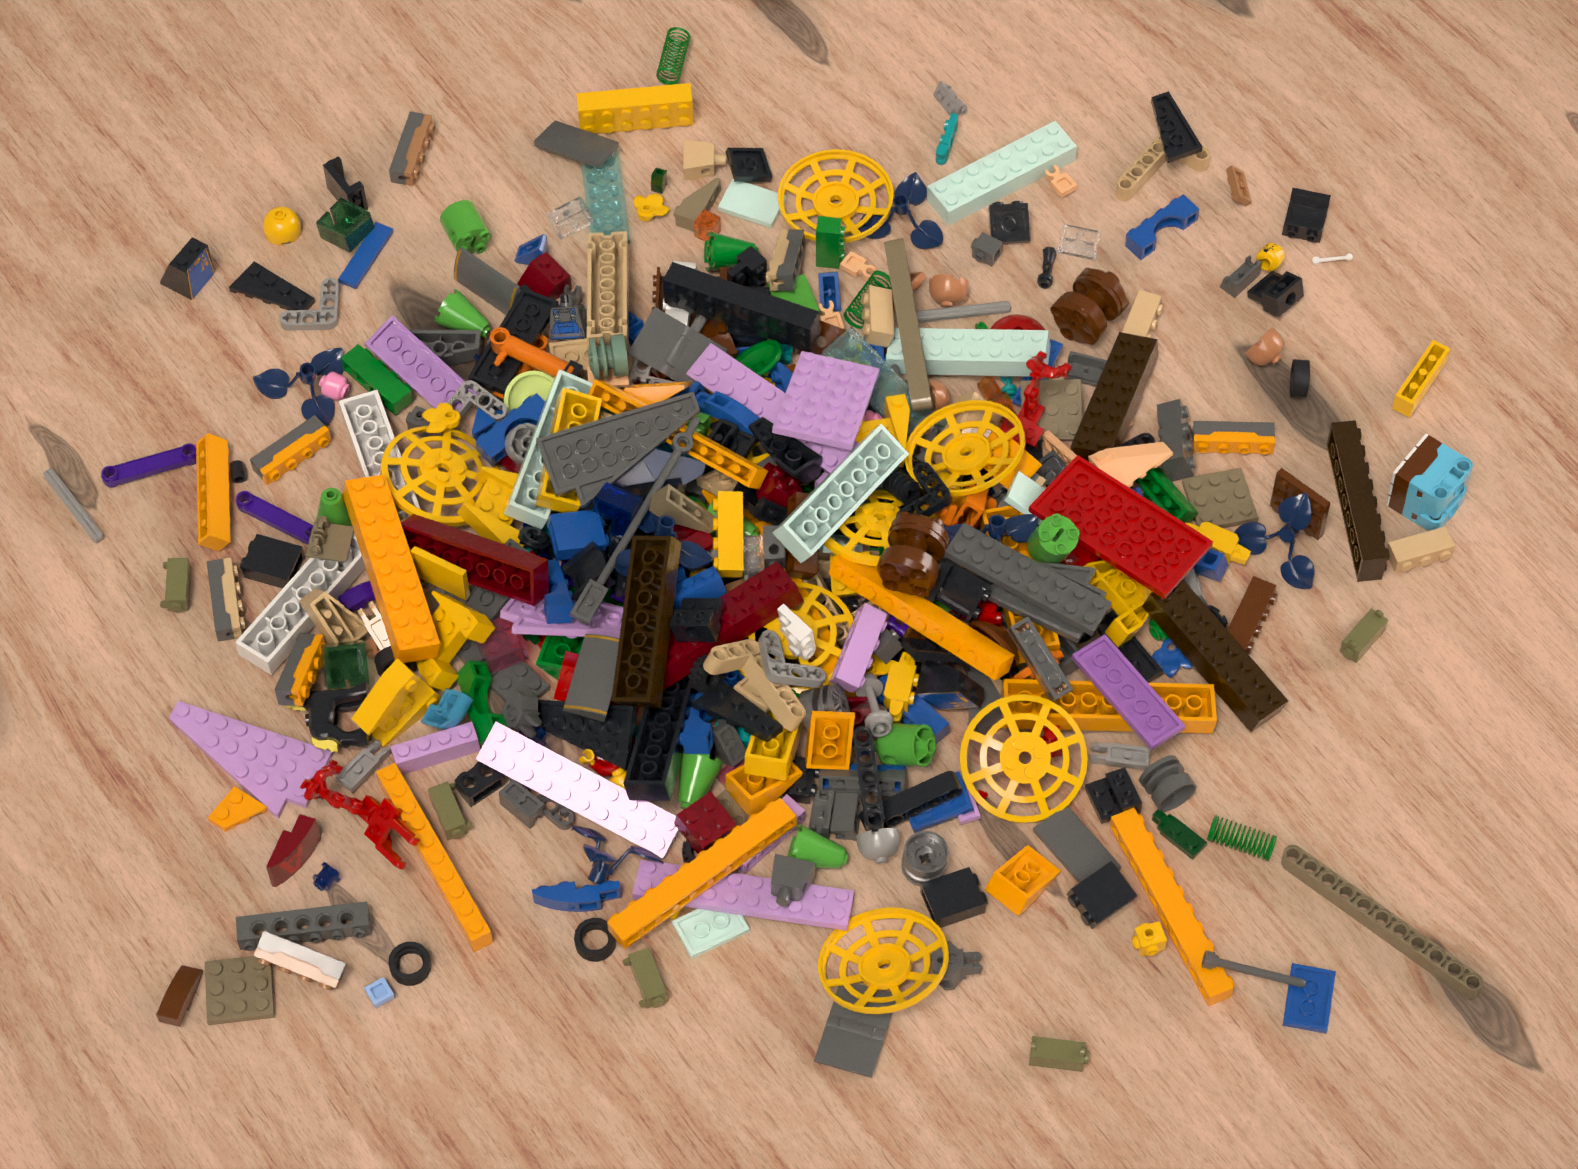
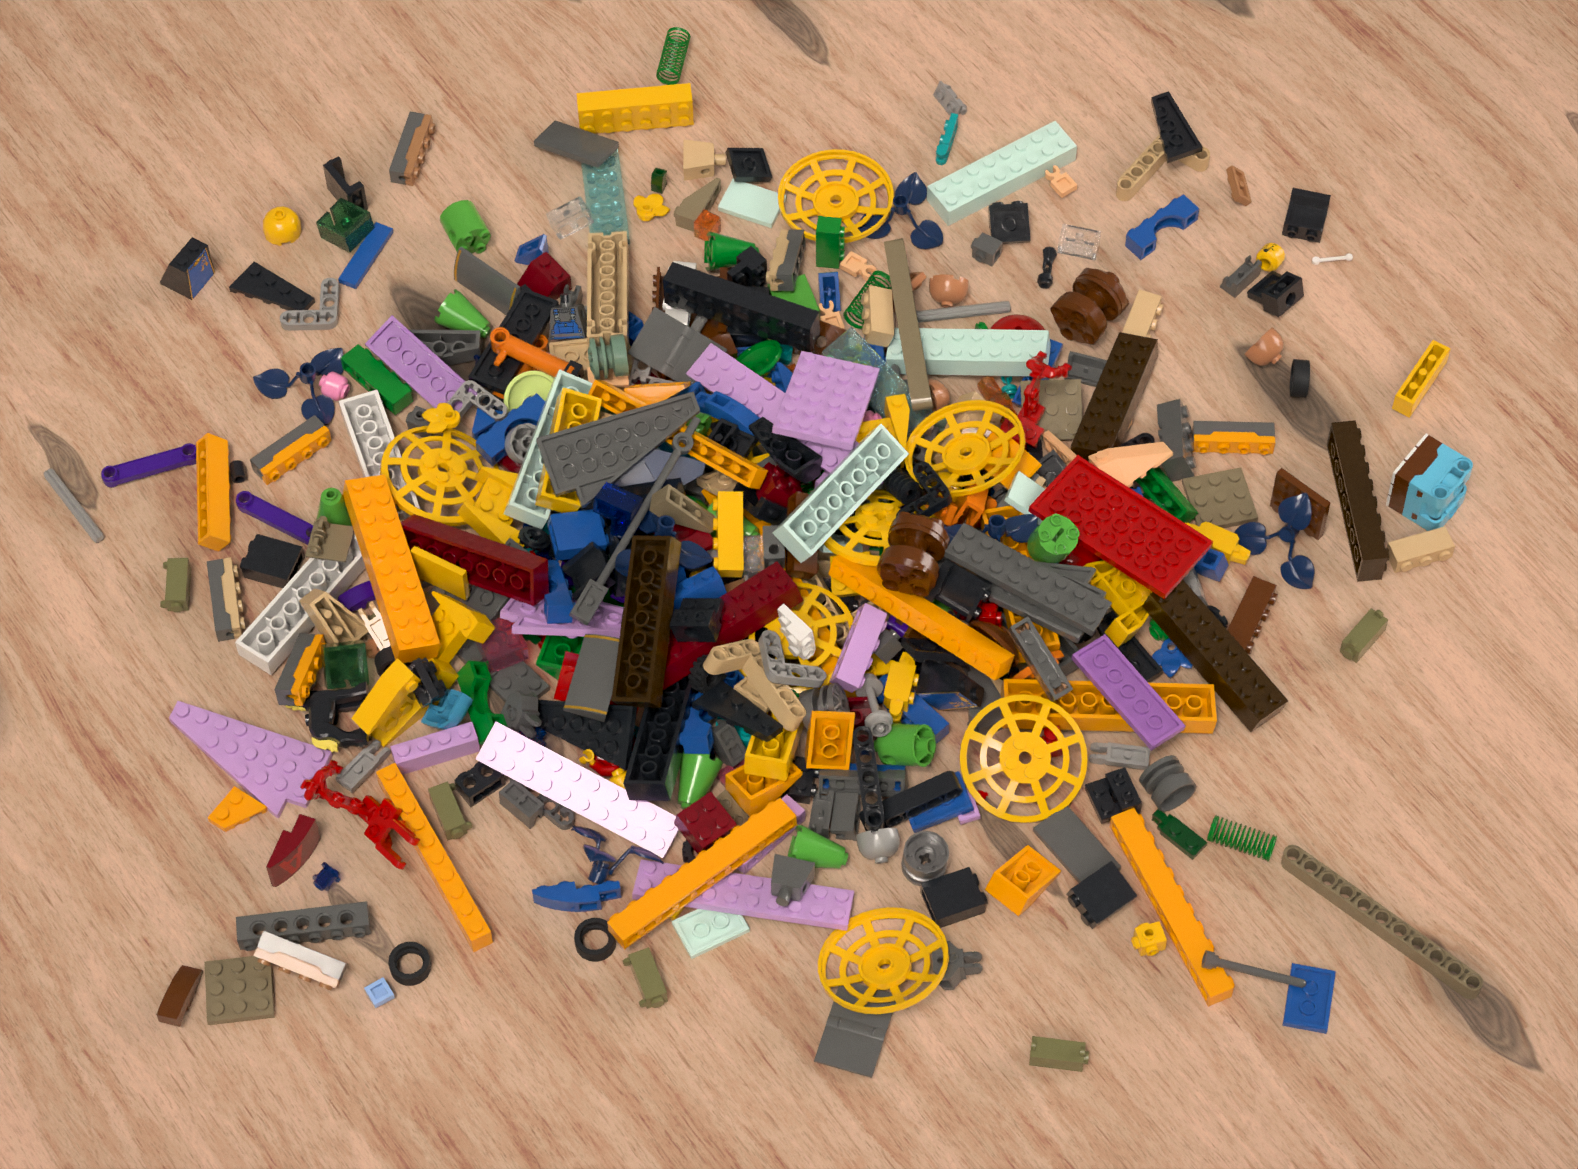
(432, 688): none -> black brick

